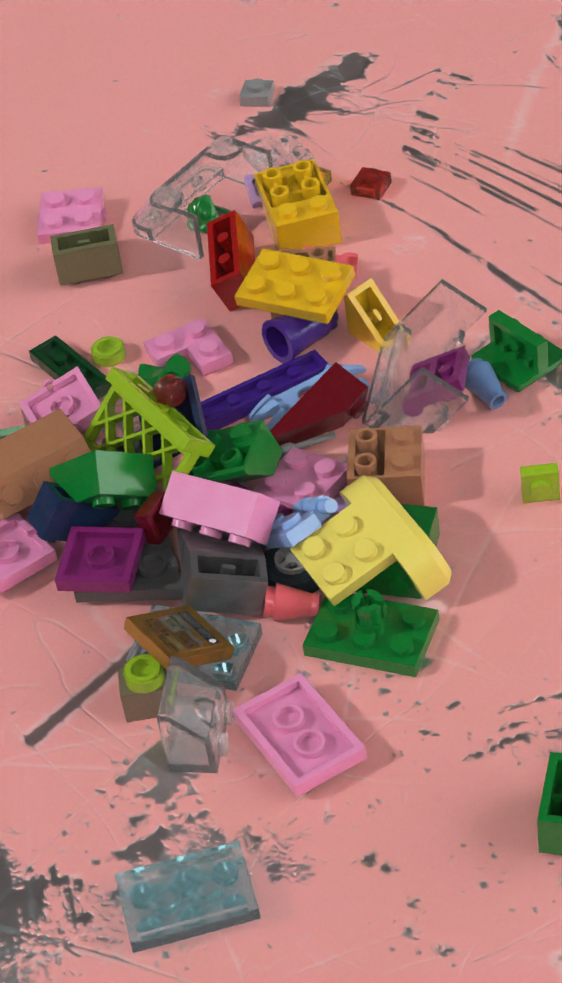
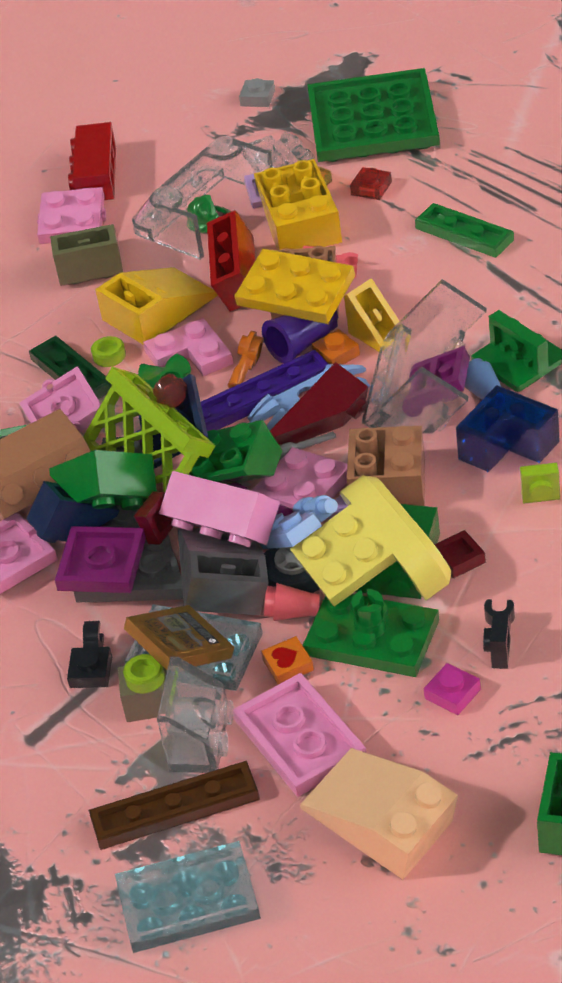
(91, 664): none -> black plate
(93, 158): none -> red brick
(150, 301): none -> yellow slope
(173, 805): none -> reddish brown tile
(250, 350): none -> orange plate
(287, 660): none -> orange tile
(337, 347): none -> orange plate
(372, 115): none -> green plate
(382, 809): none -> light nougat slope
(452, 688): none -> dark pink plate
(461, 553): none -> dark red plate
(464, 230): none -> green tile
(498, 637): none -> black plate
(504, 424): none -> clear blue brick

